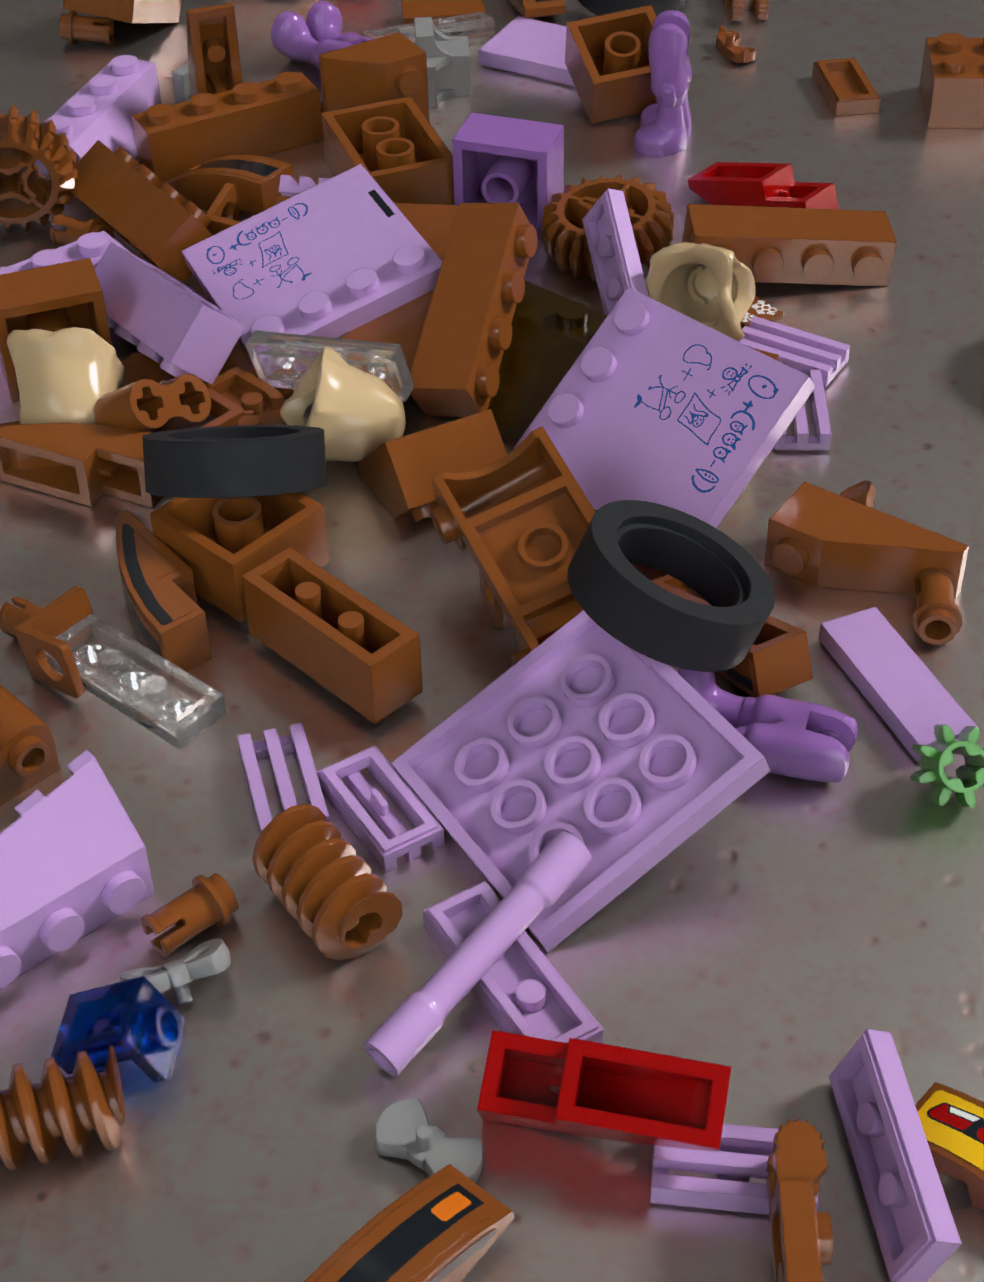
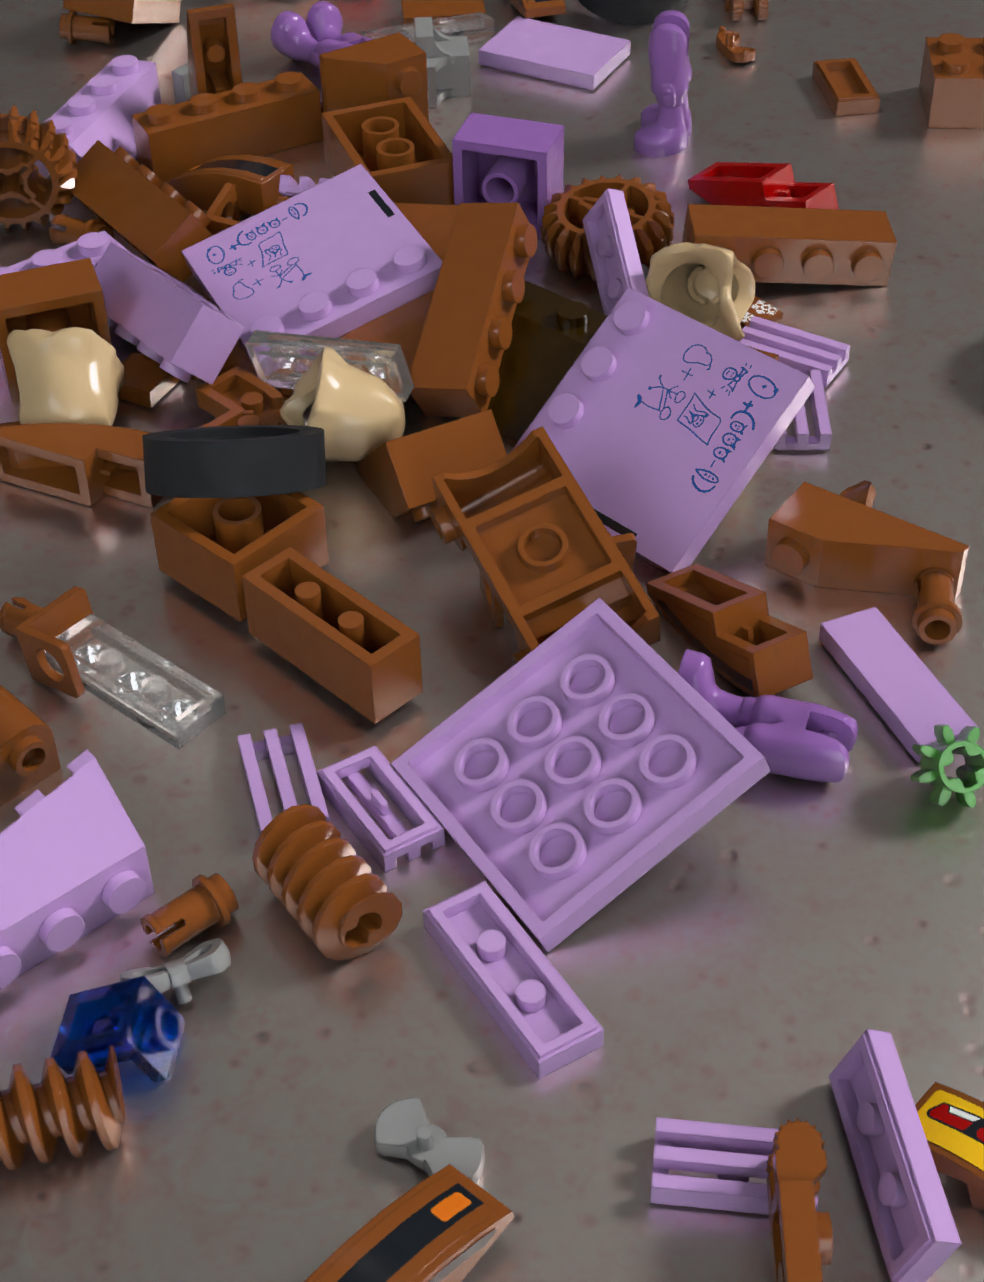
(155, 406): dark orange axle -> none
(160, 596): dark orange slope -> none
(424, 1011): lavender piece -> none
(604, 1092): red slope -> none
(611, 62): dark orange brick -> none
(653, 618): black tyre -> none

